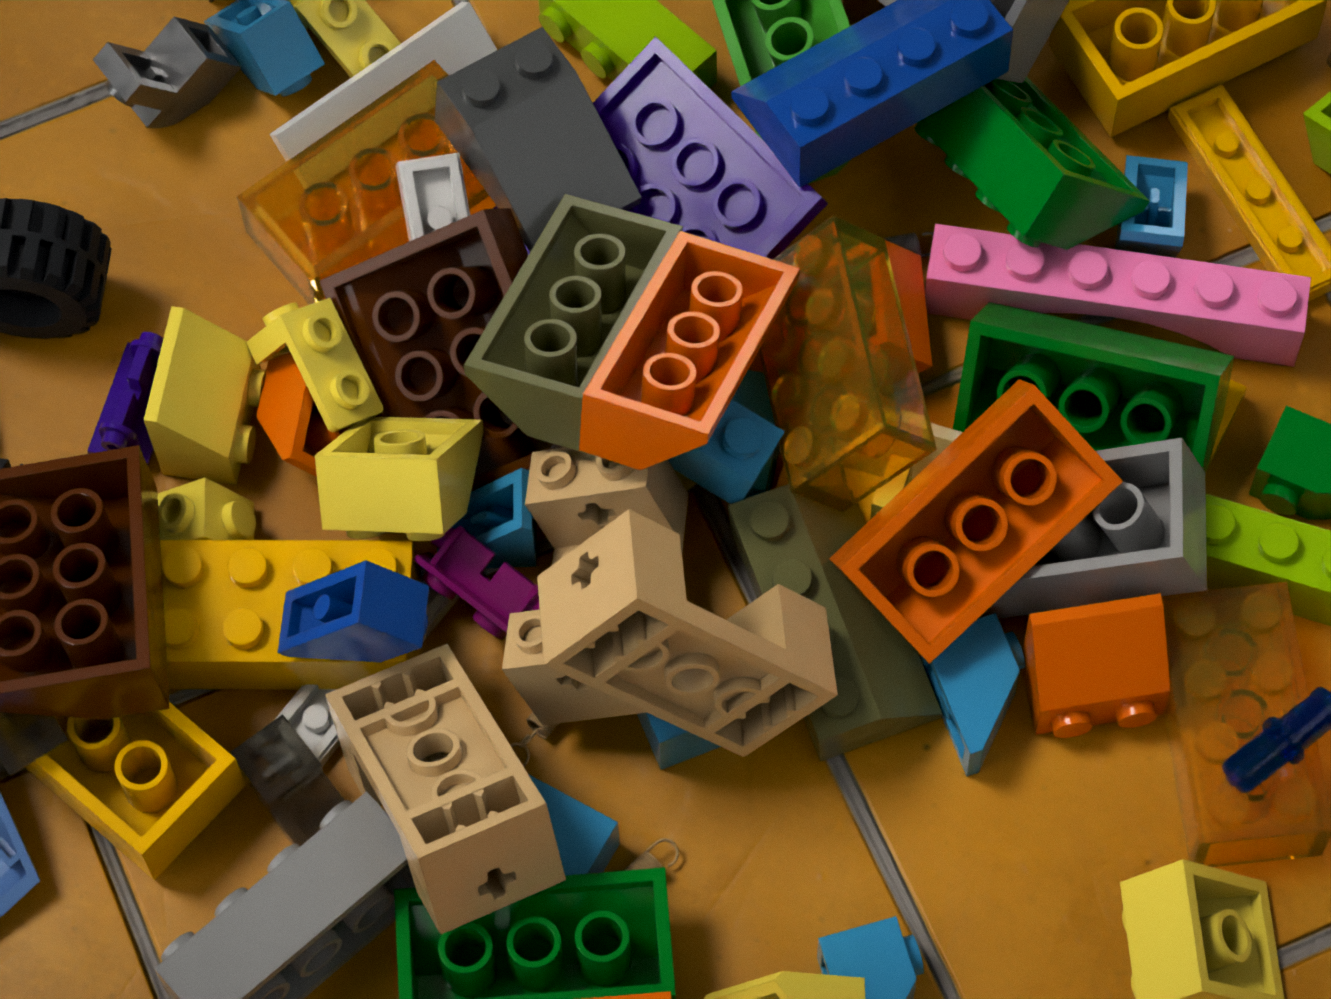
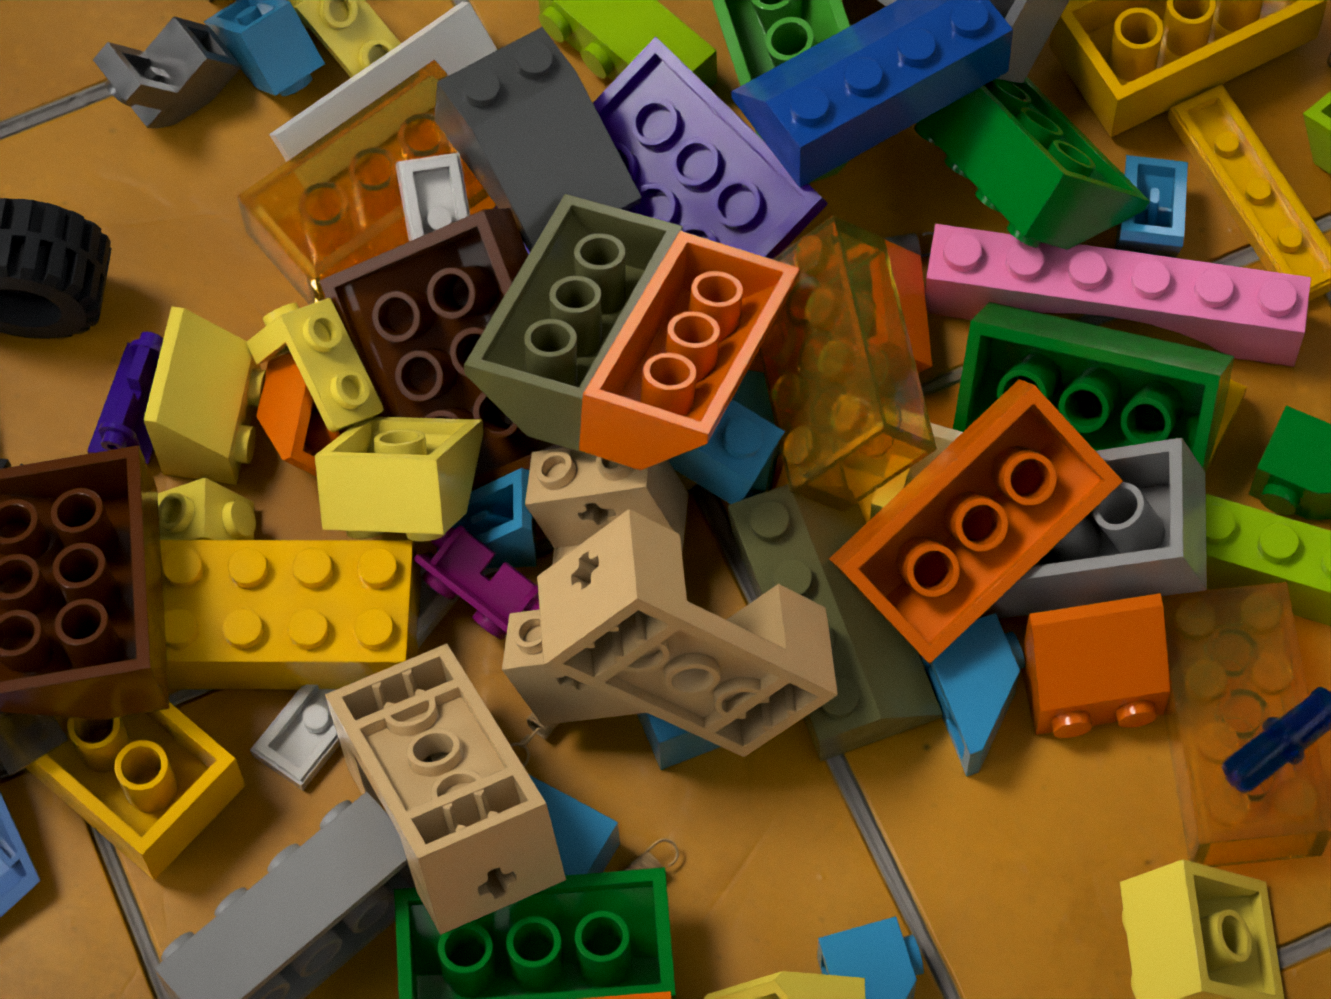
(287, 779): clear smoke slope -> none
(355, 616): blue slope -> none

